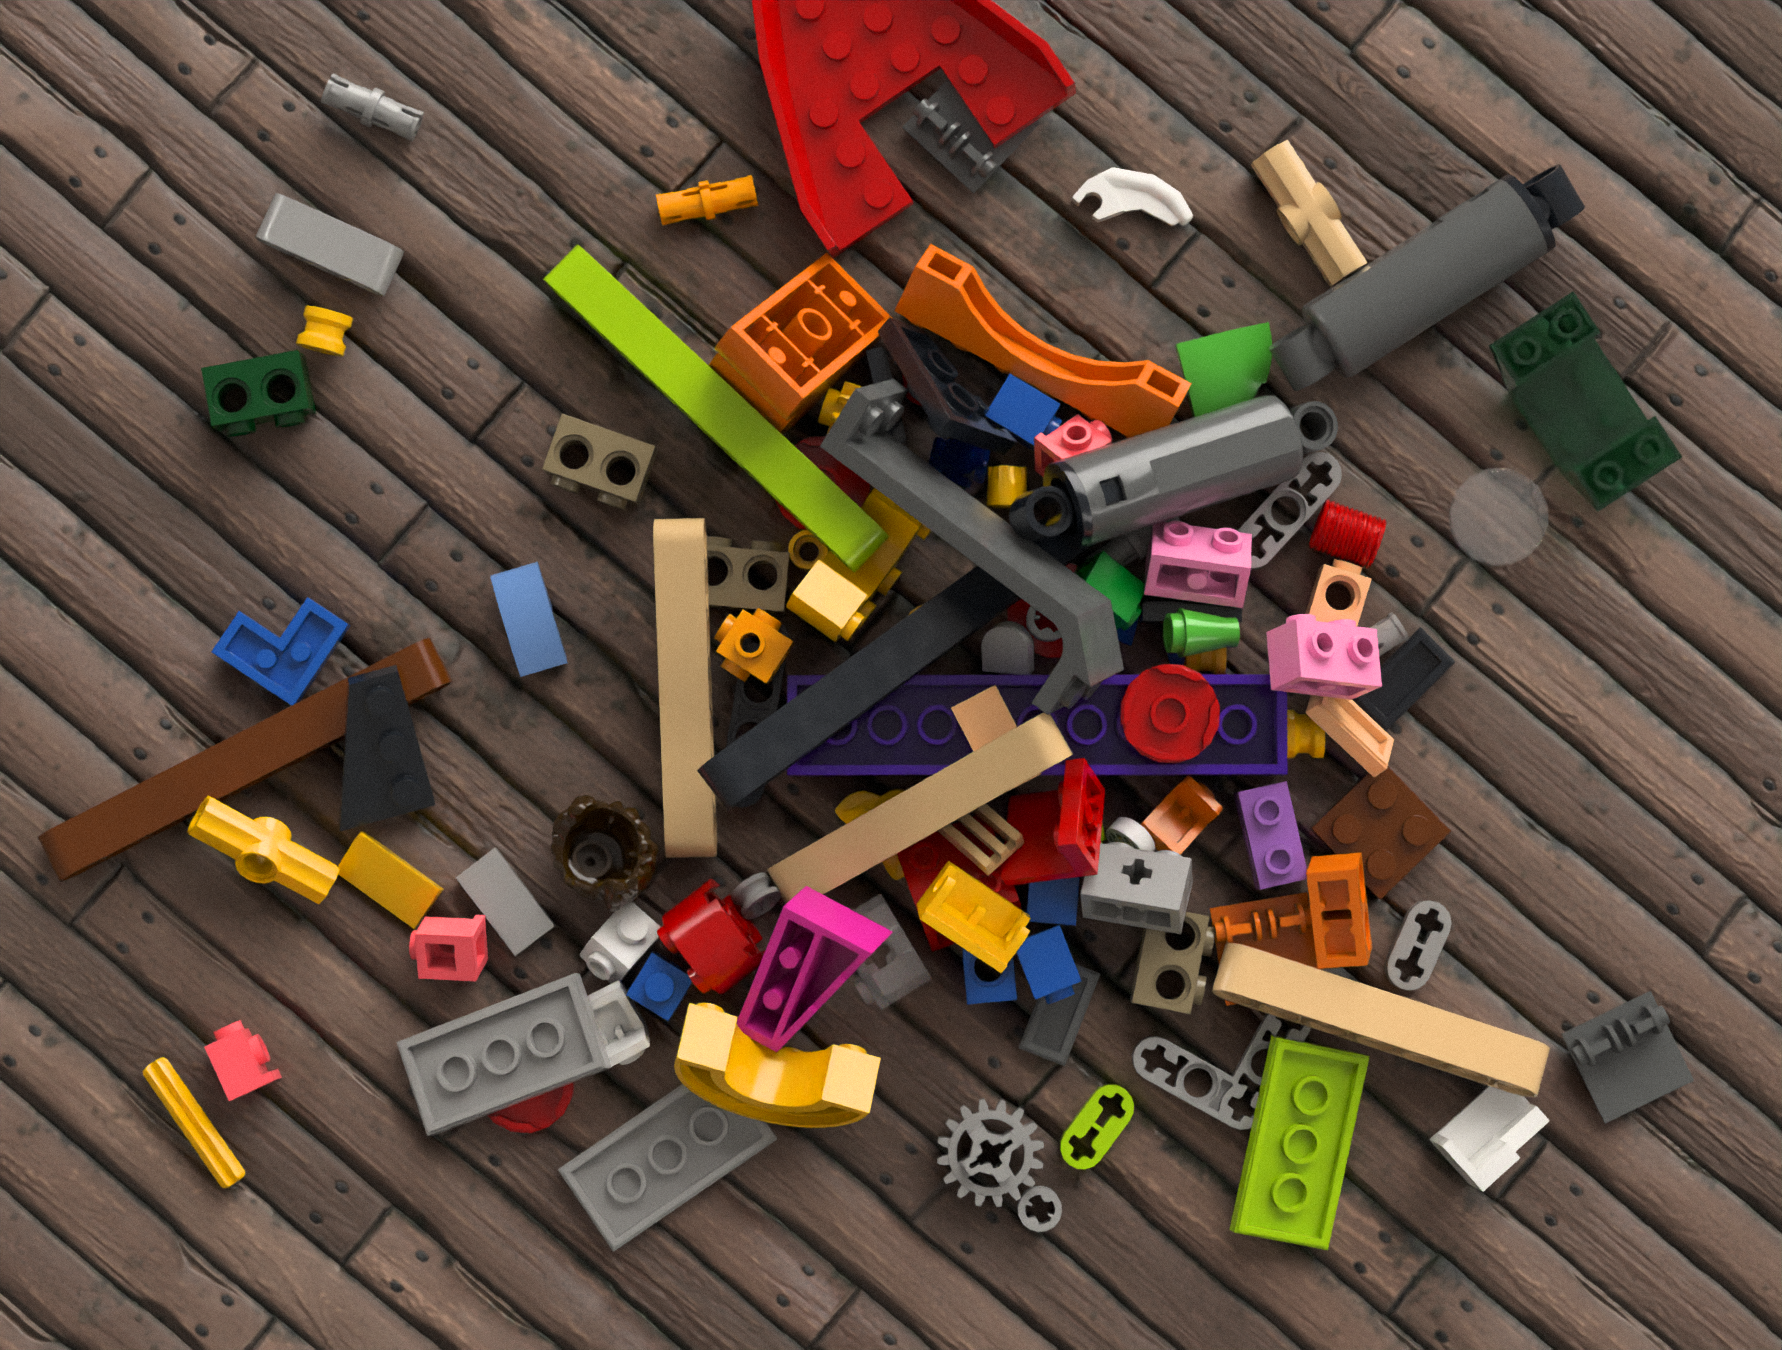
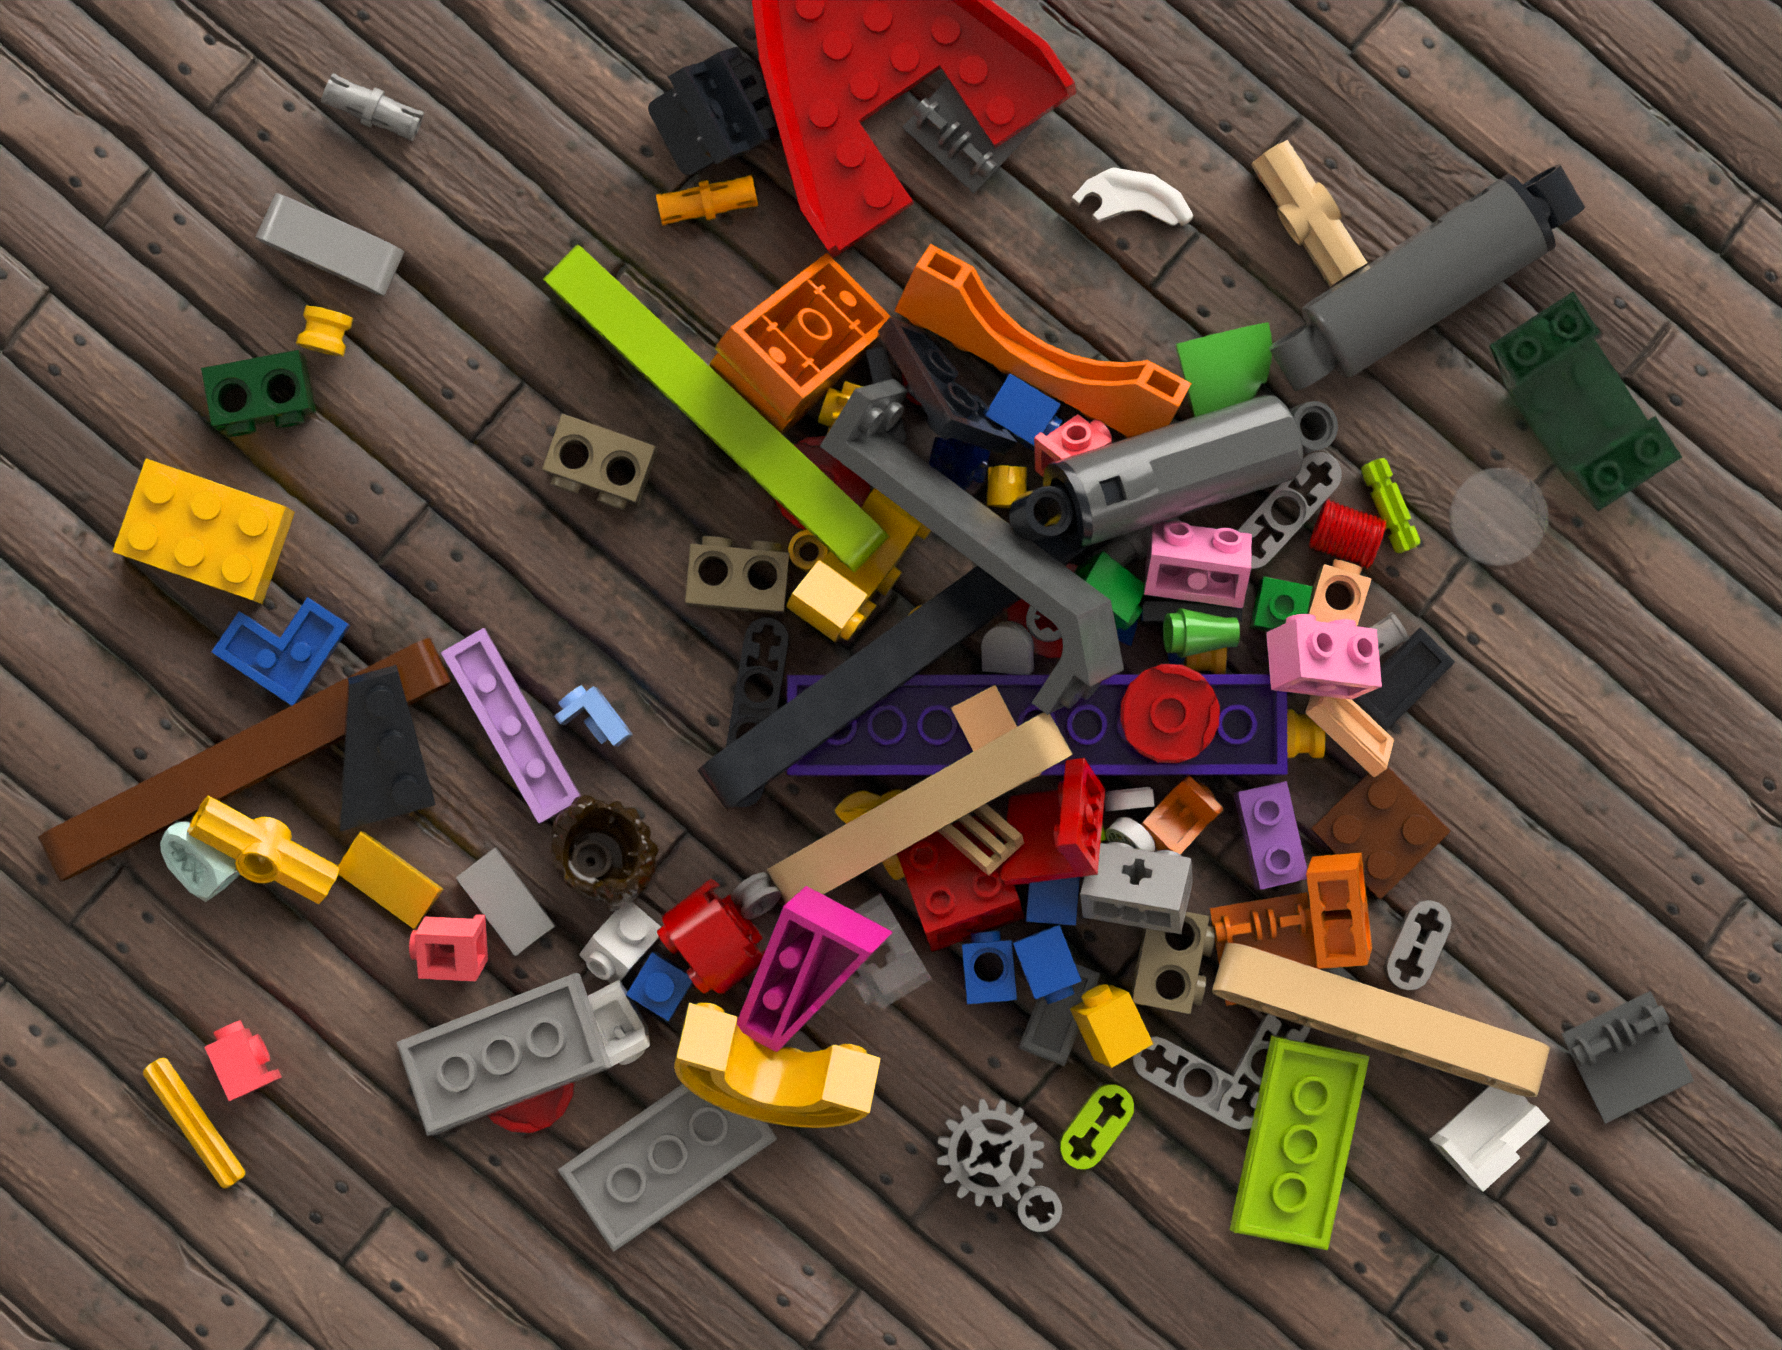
(195, 864): none -> light aqua rock
(203, 531): none -> yellow brick
(511, 725): none -> lavender plate
(528, 619): medium blue slope -> none
(603, 719): none -> light blue bracket
(684, 685): tan beam -> none
(714, 111): none -> black piece
(767, 659): light orange brick -> none
(974, 916): yellow hinge -> none
(1110, 1025): none -> yellow brick
(1129, 799): none -> white tile
(1277, 601): none -> green brick
(1390, 505): none -> lime axle

